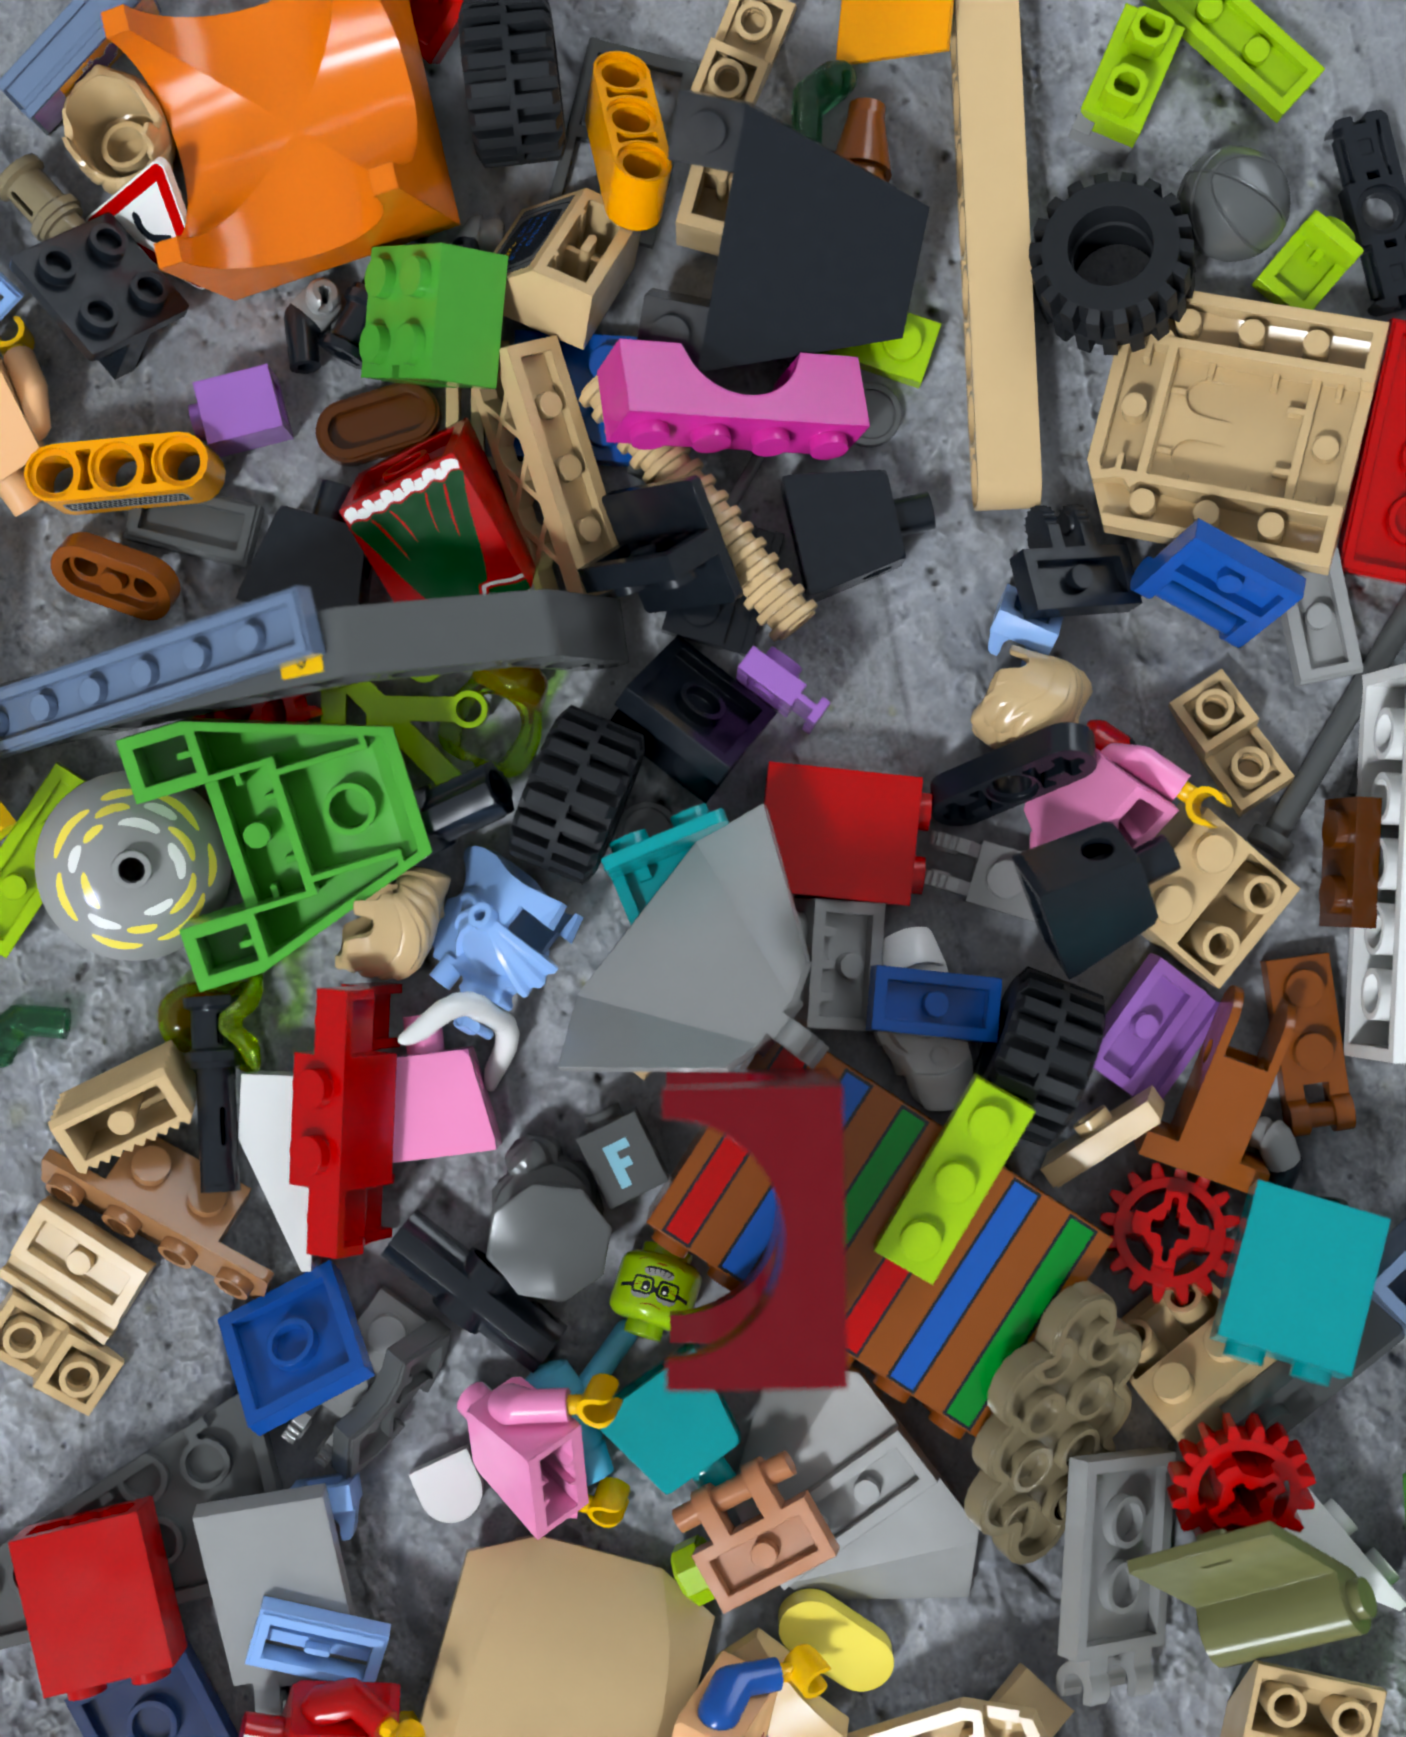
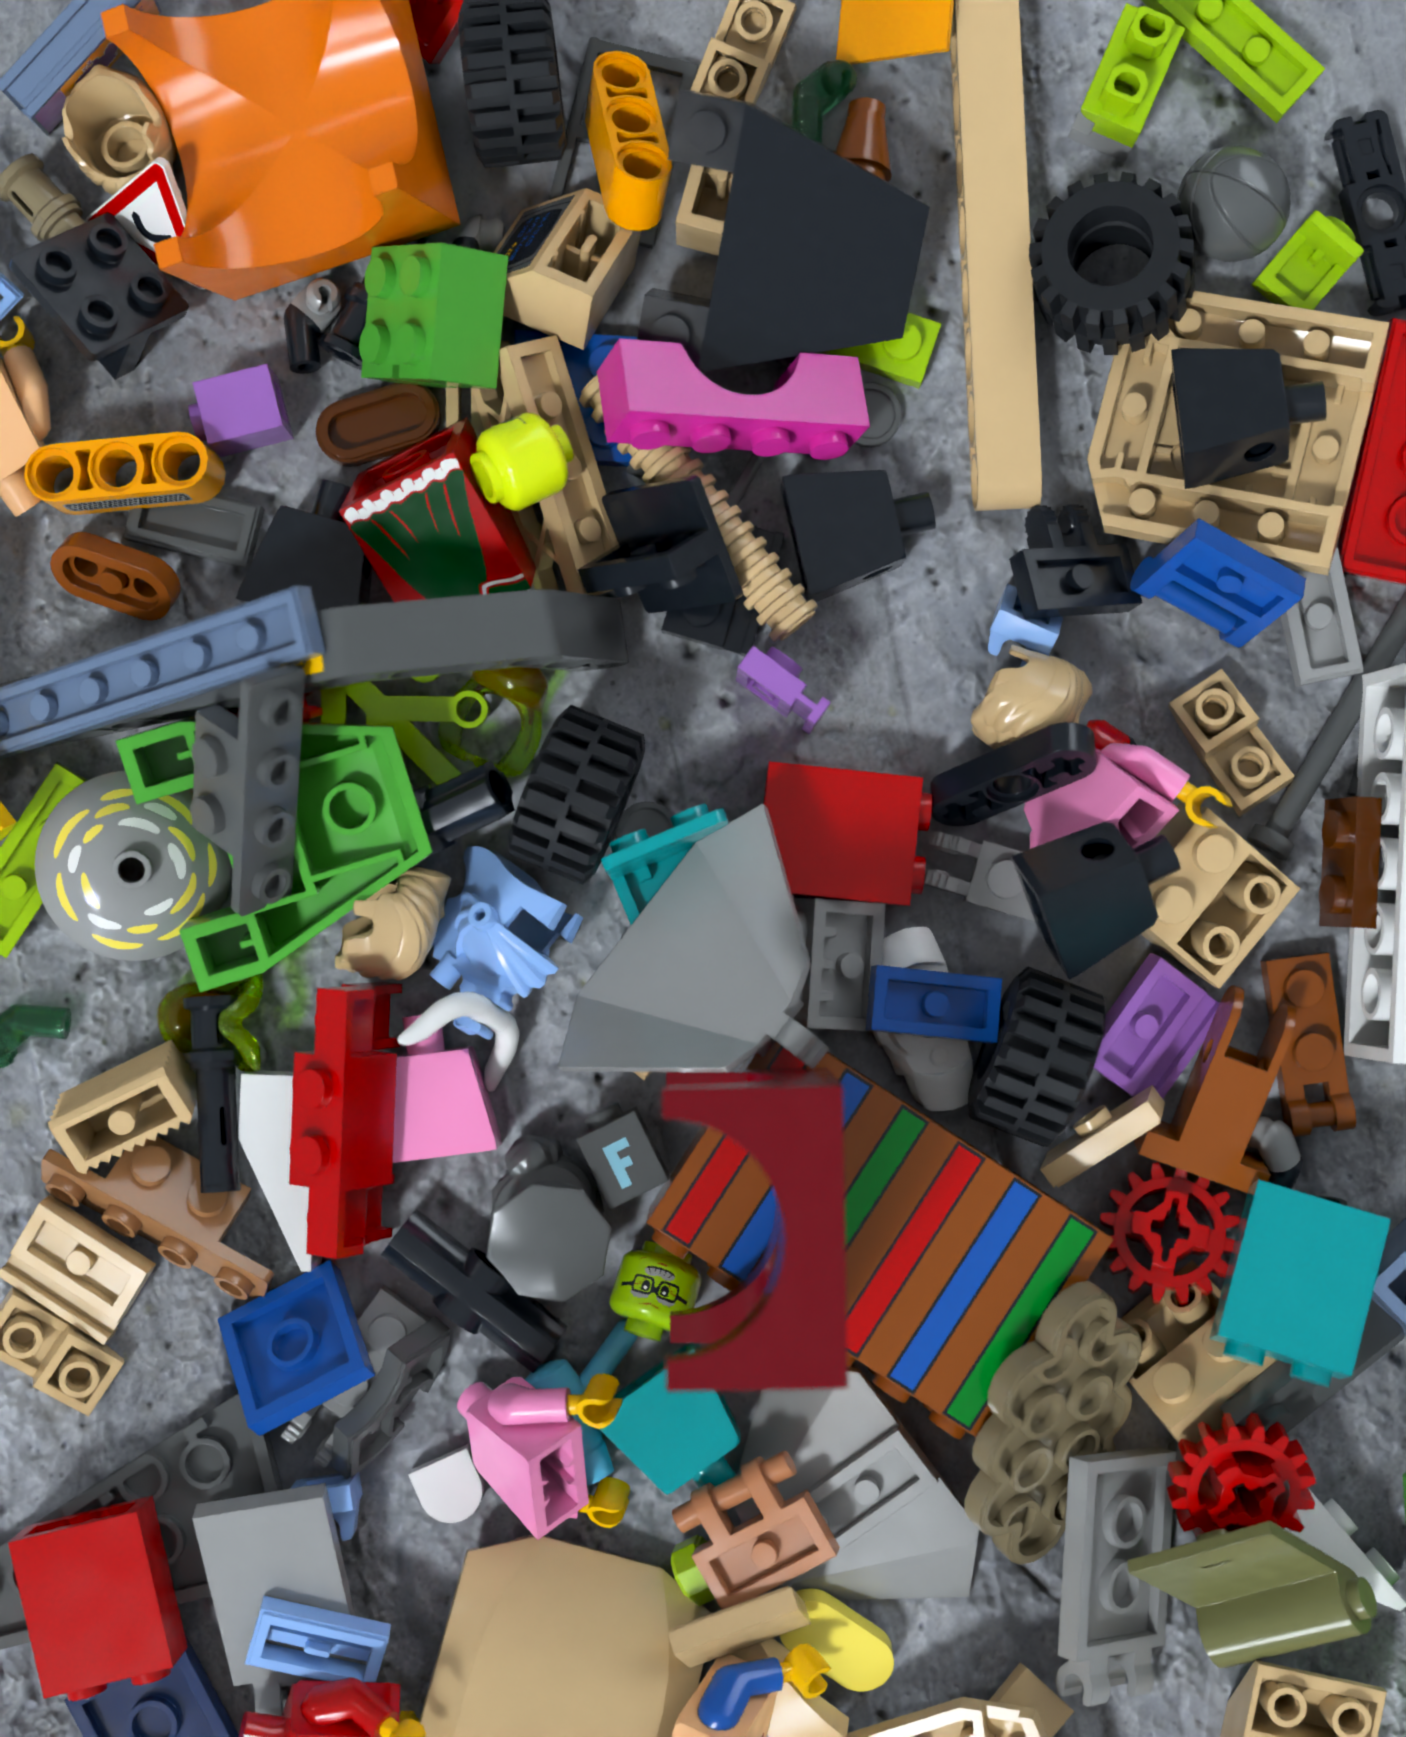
(250, 784): none -> dark grey bracket
(521, 461): none -> neon yellow head
(692, 717): black bracket -> none
(739, 1626): none -> tan tile
(953, 1178): lime plate -> none
(1236, 411): none -> black torso

